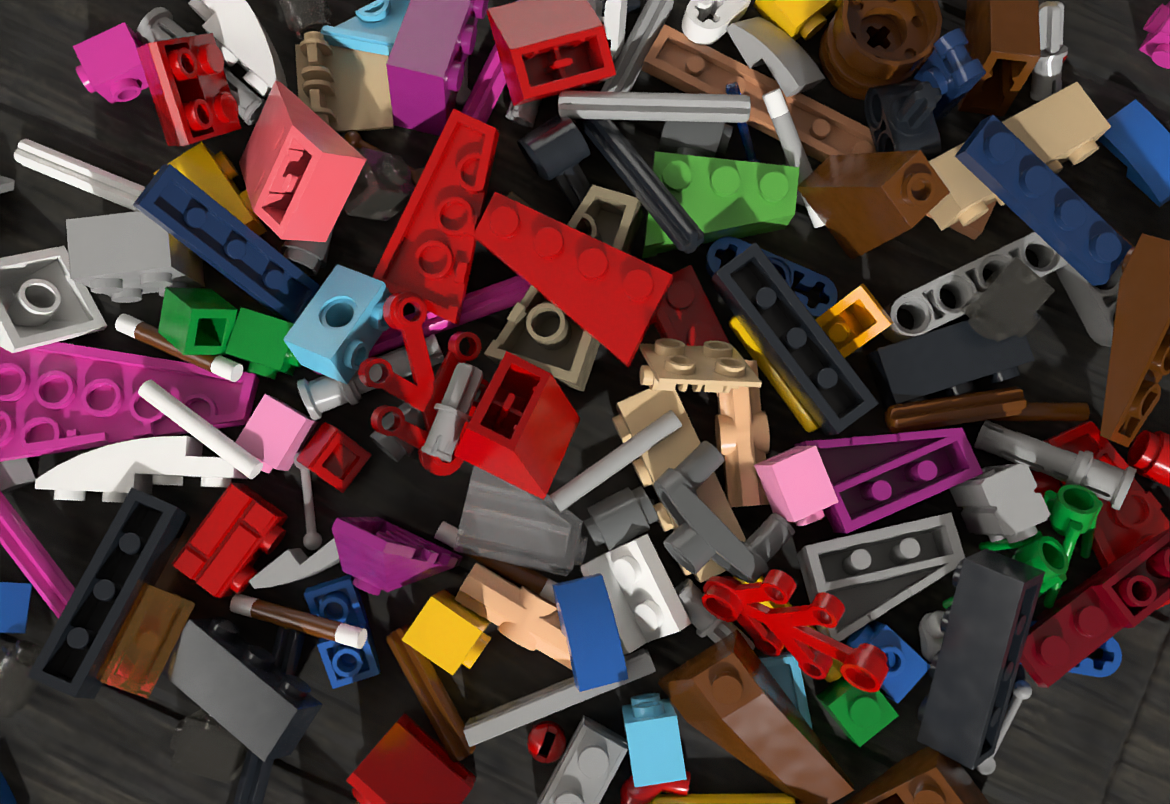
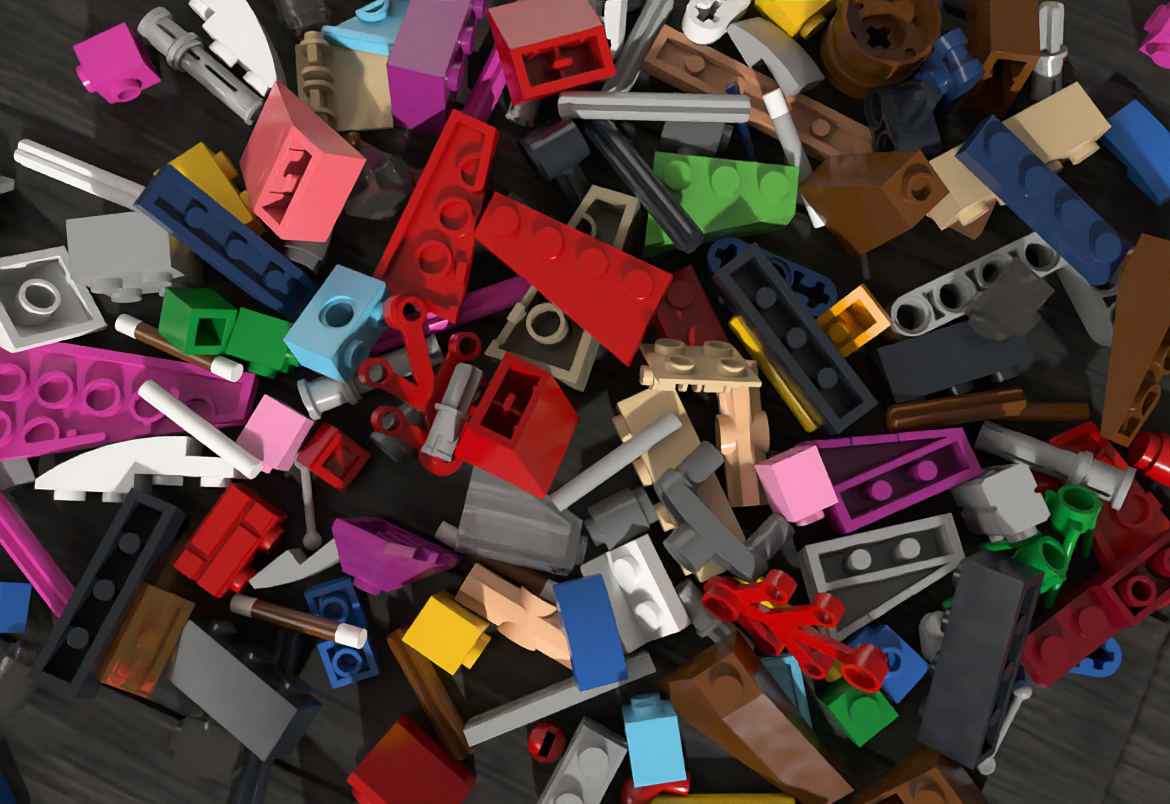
(189, 88): red slope -> none

